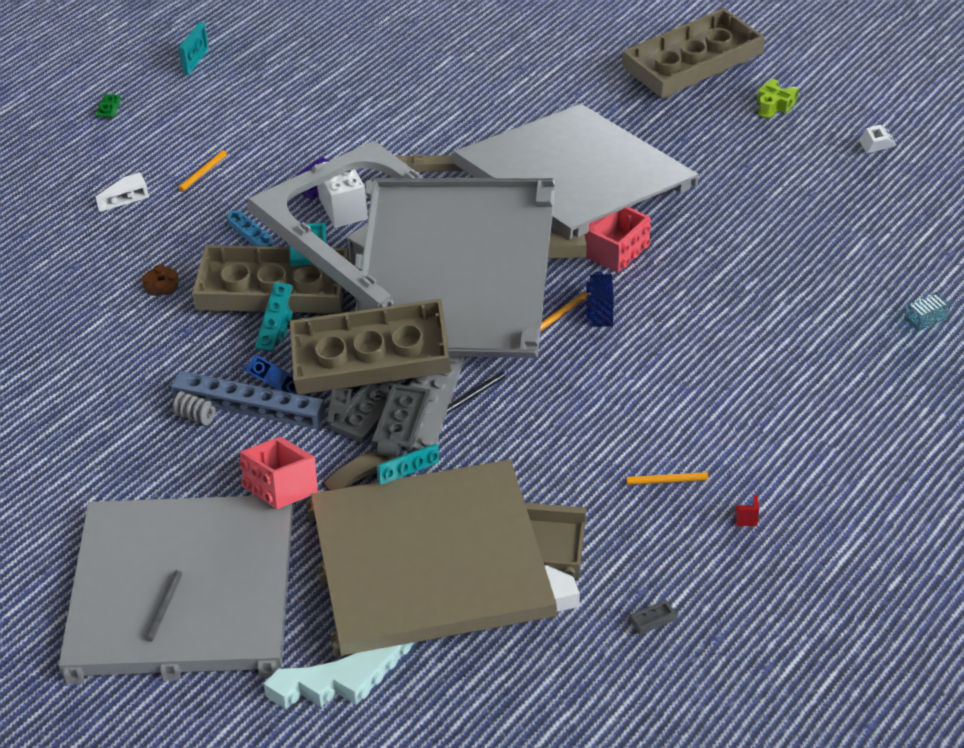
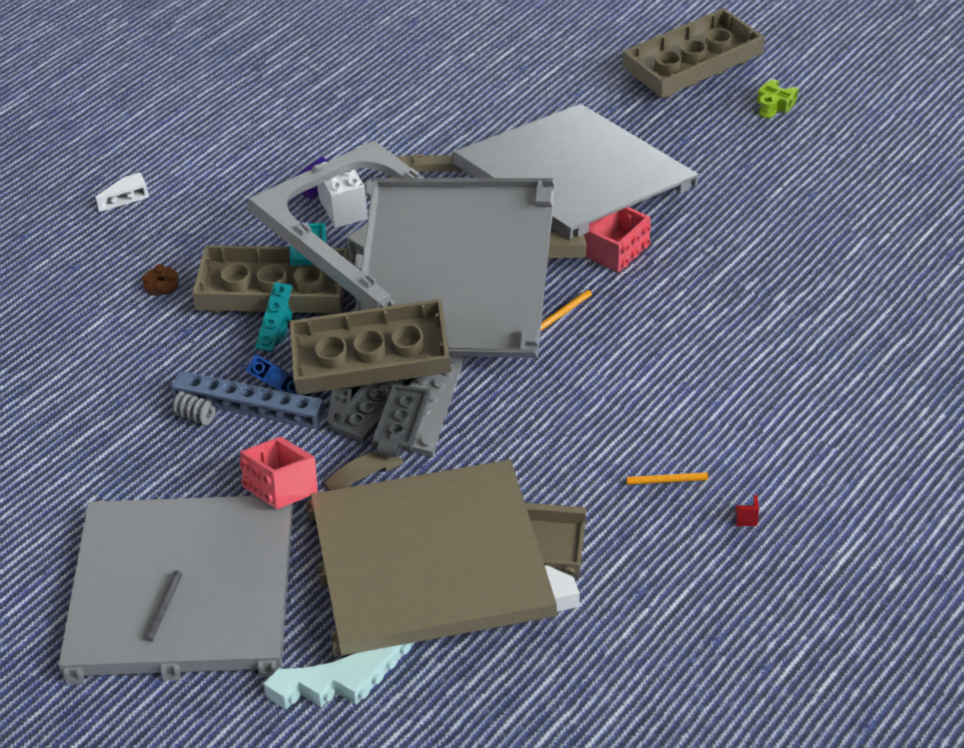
(109, 105): green slope -> none
(193, 48): teal plate -> none
(202, 171): light orange bar -> none
(247, 233): dark azure beam -> none
(407, 464): teal bracket -> none
(475, 392): black bar -> none
(600, 300): clear blue brick -> none
(653, 617): dark grey plate -> none
(876, 139): white slope -> none
(927, 311): clear light blue brick -> none

